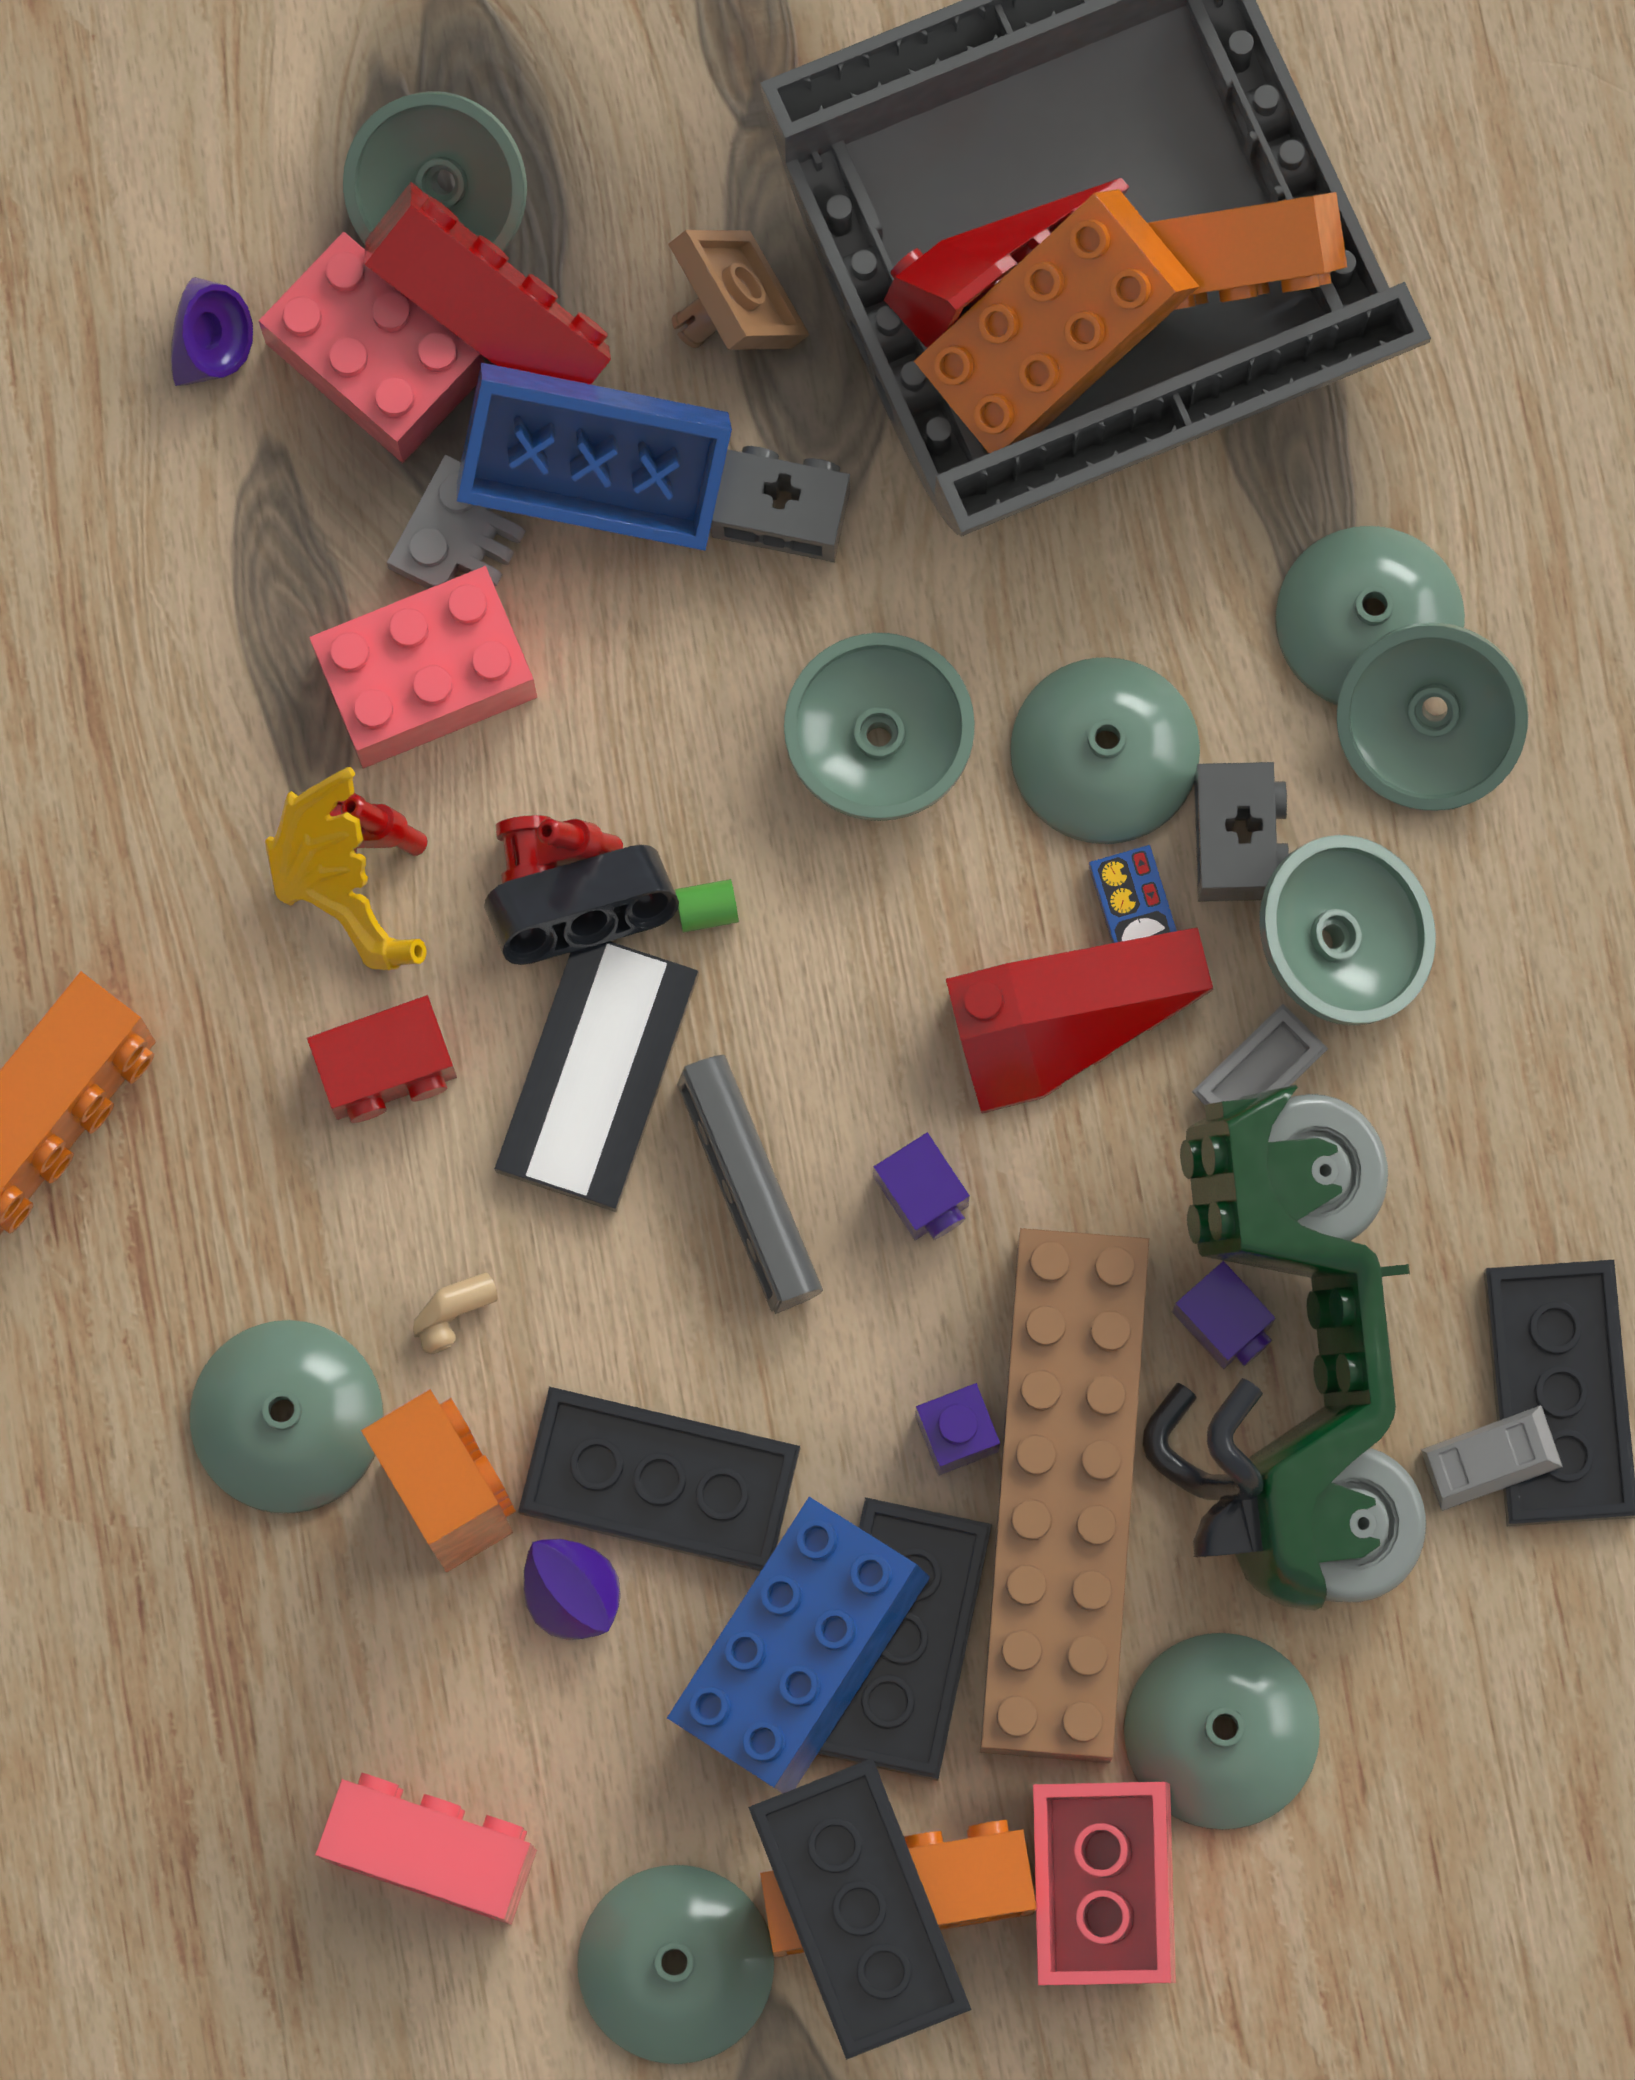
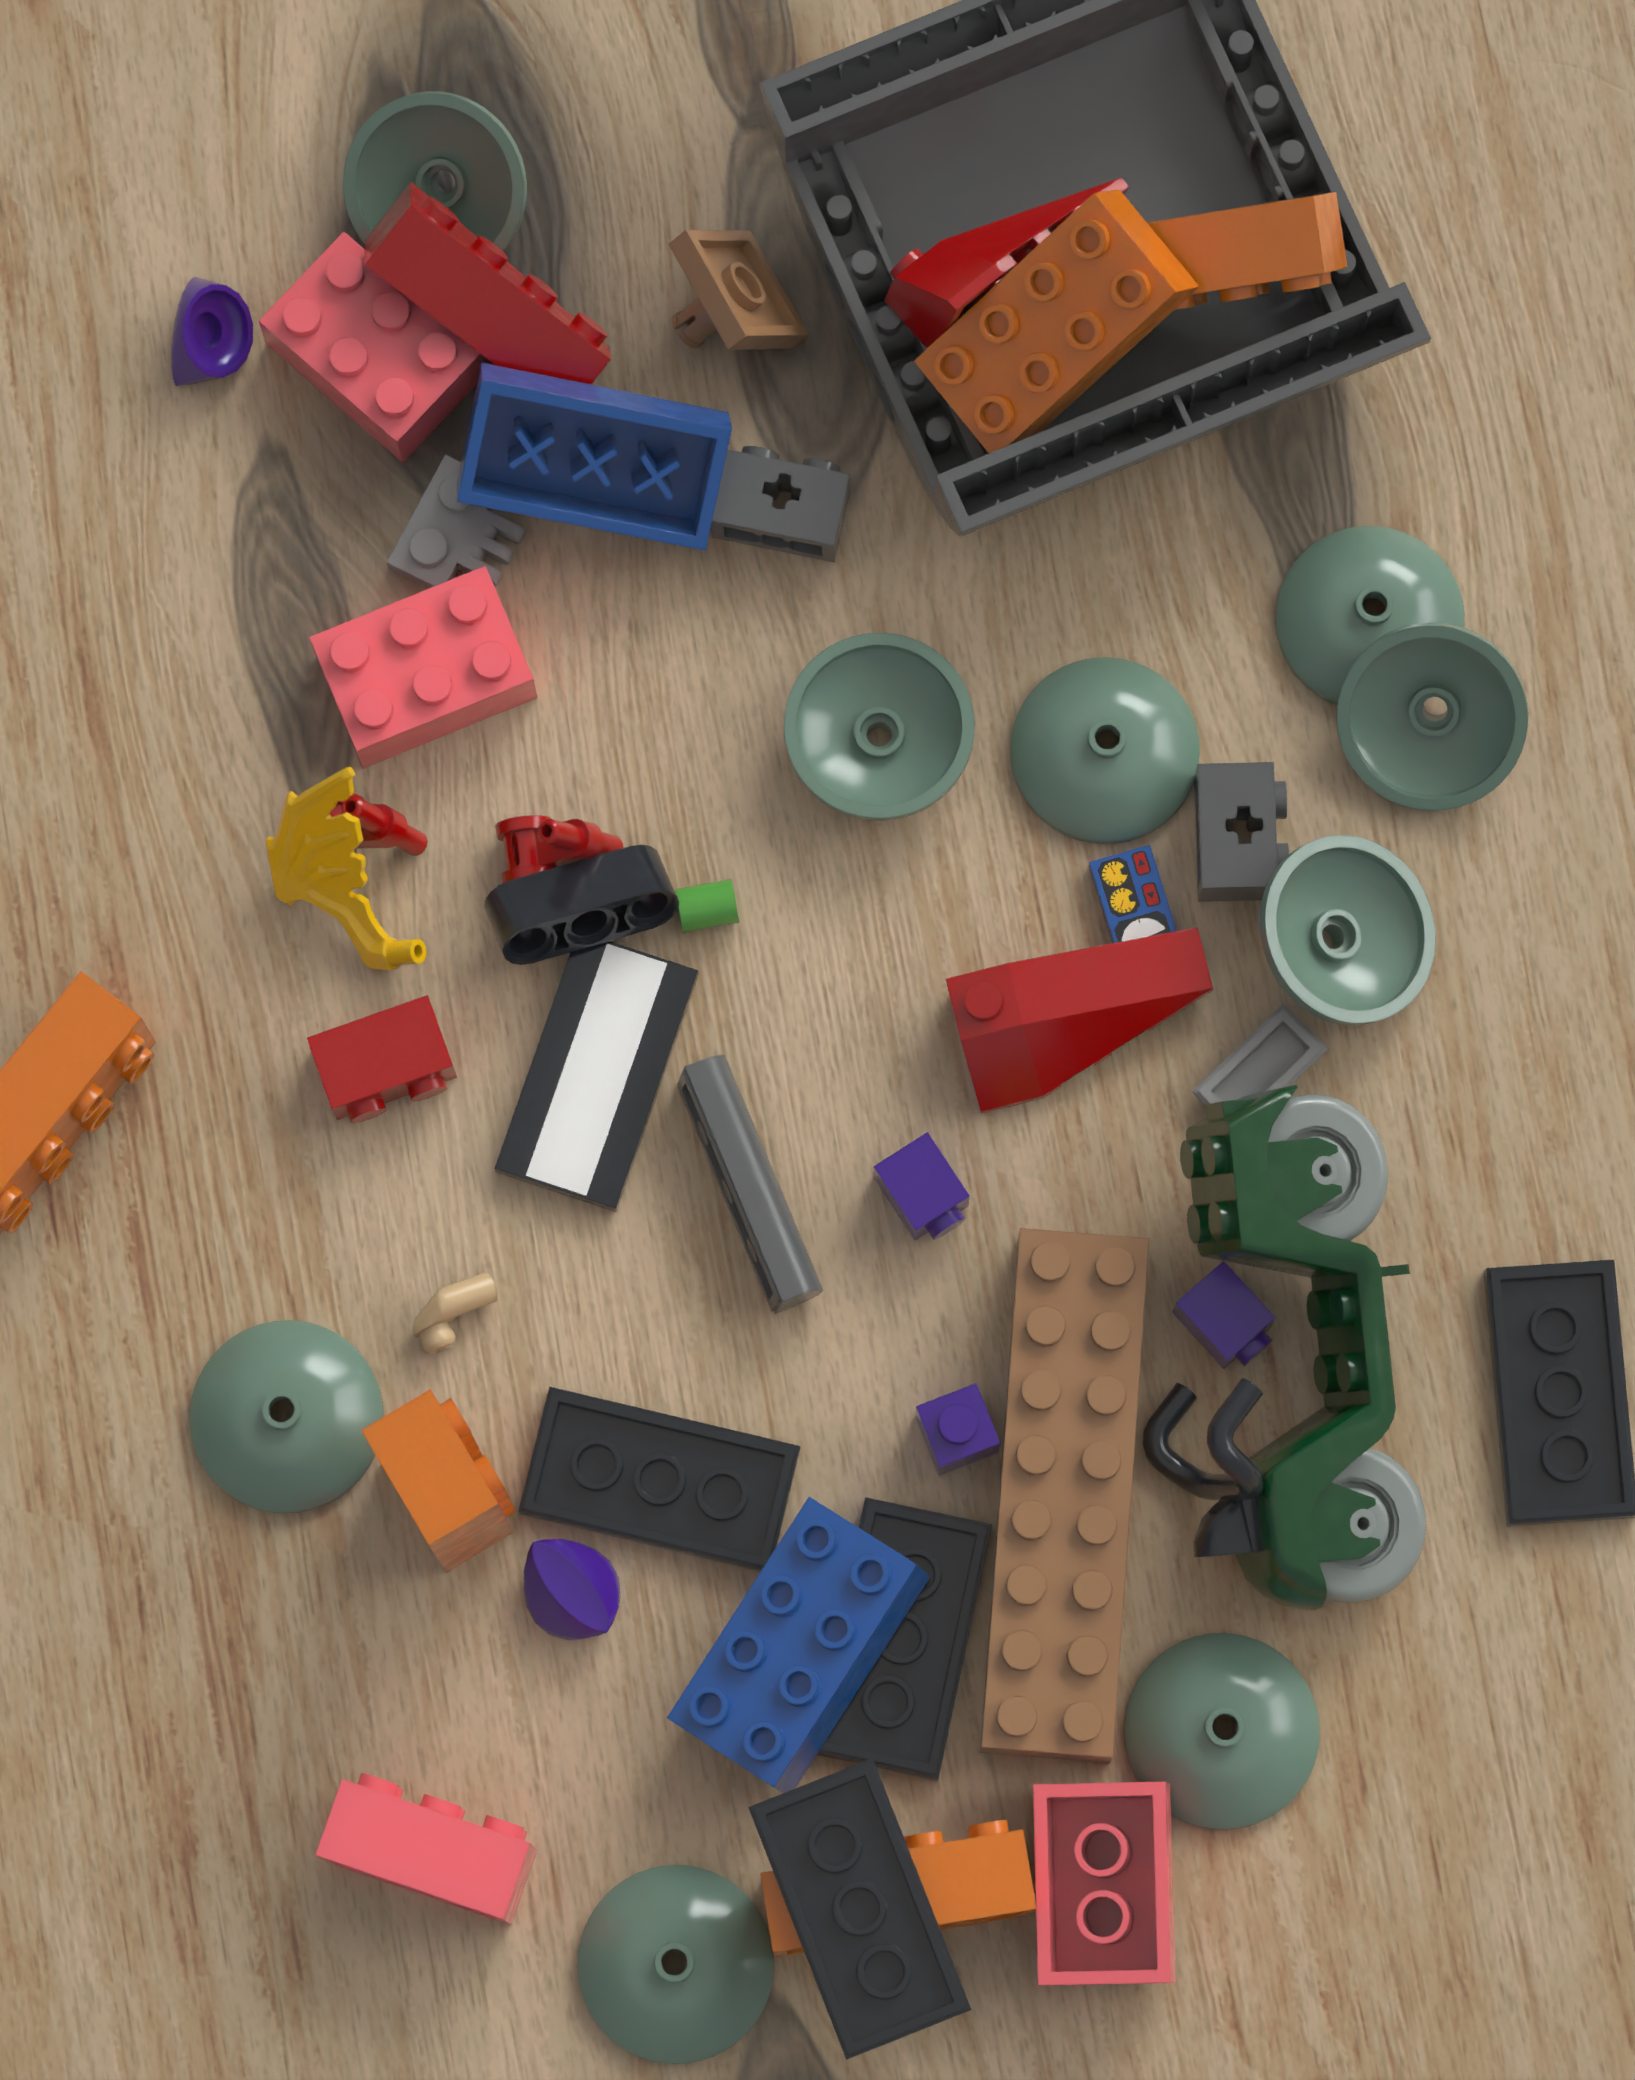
(1491, 1458): light grey tile -> none

